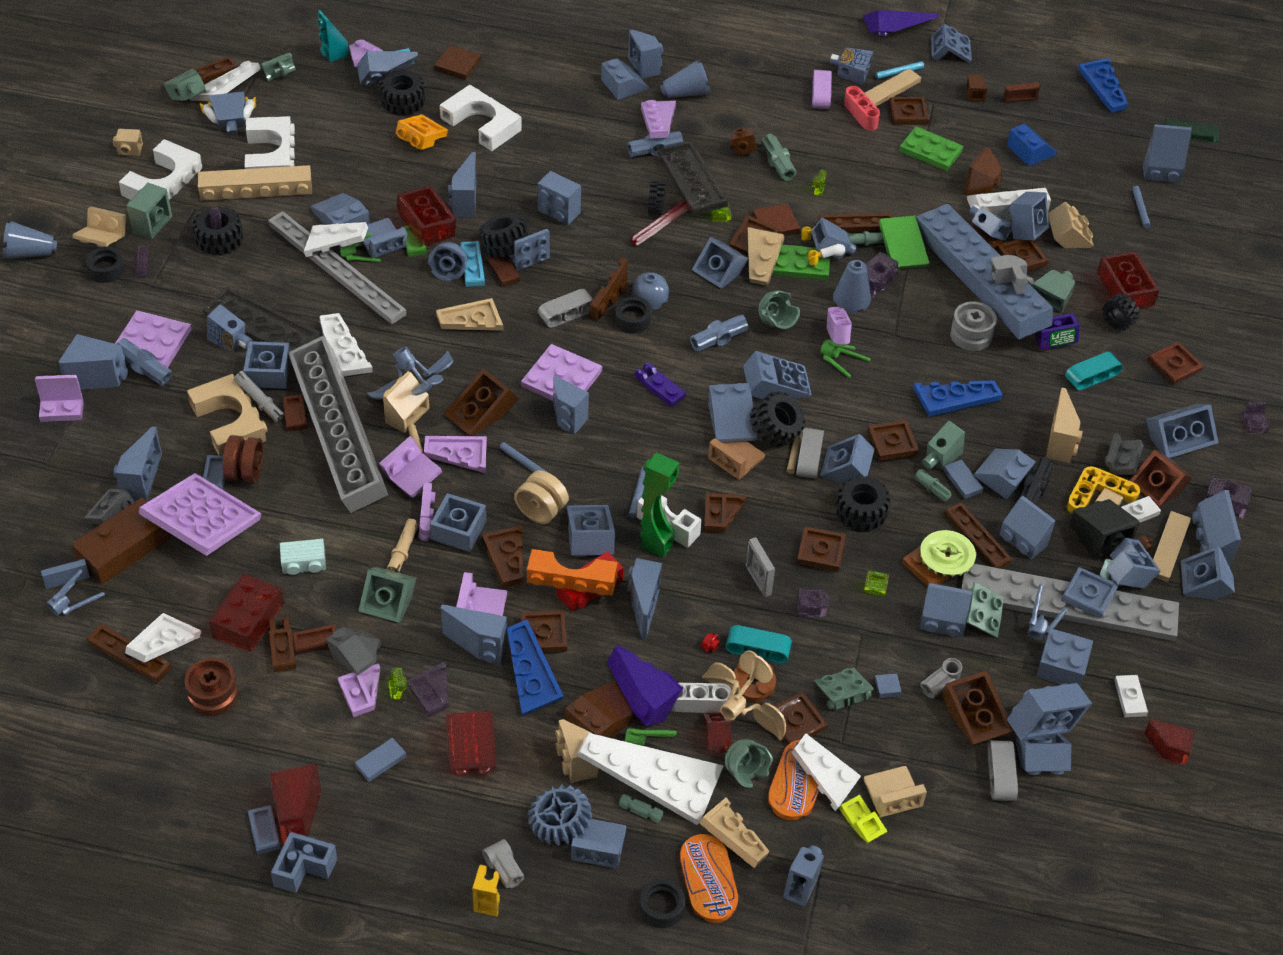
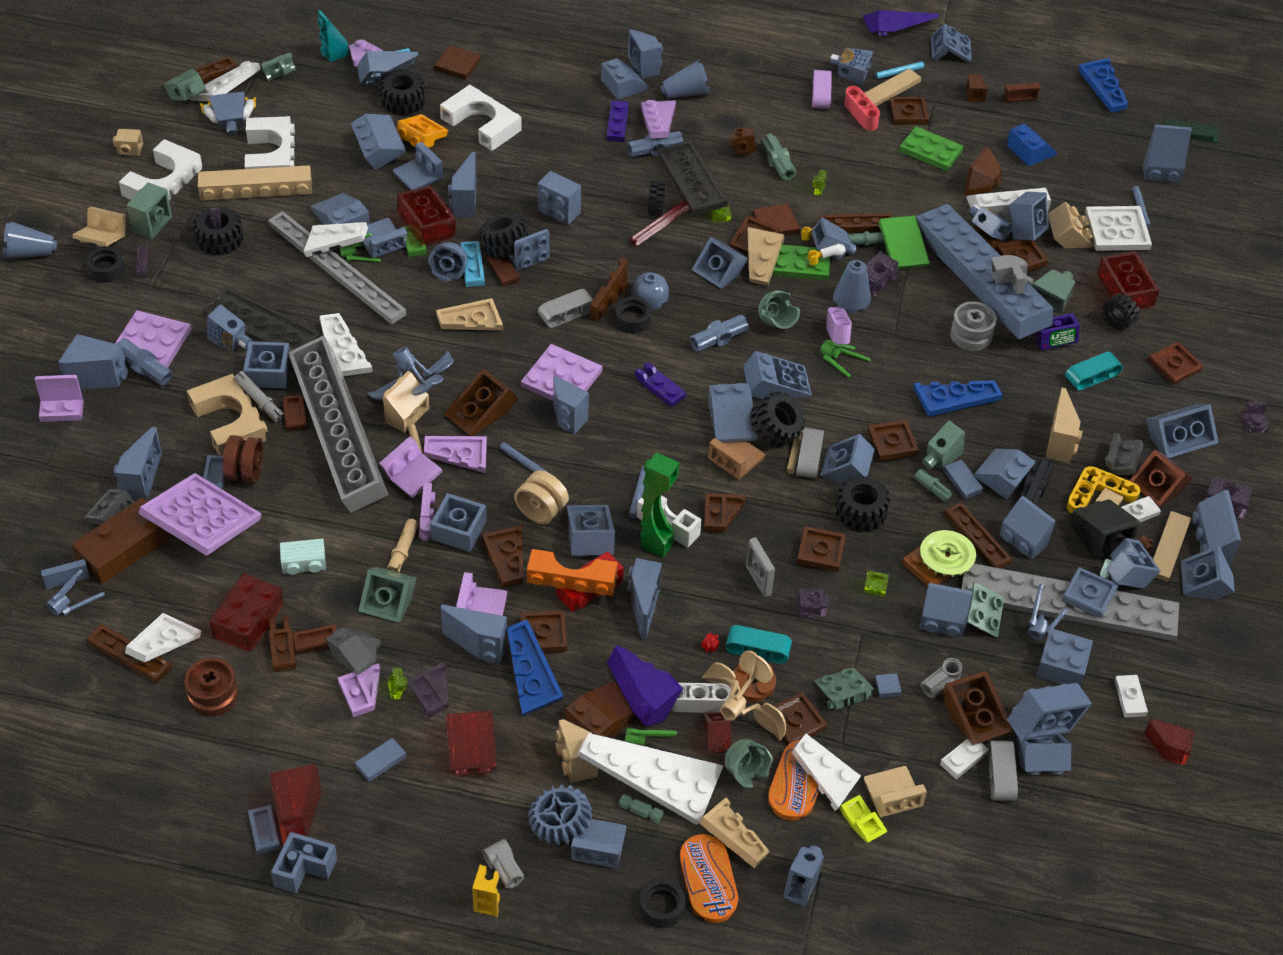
(378, 139): none -> sand blue slope
(421, 171): none -> sand blue bracket
(617, 121): none -> dark purple plate
(963, 758): none -> white plate
(1118, 228): none -> white plate

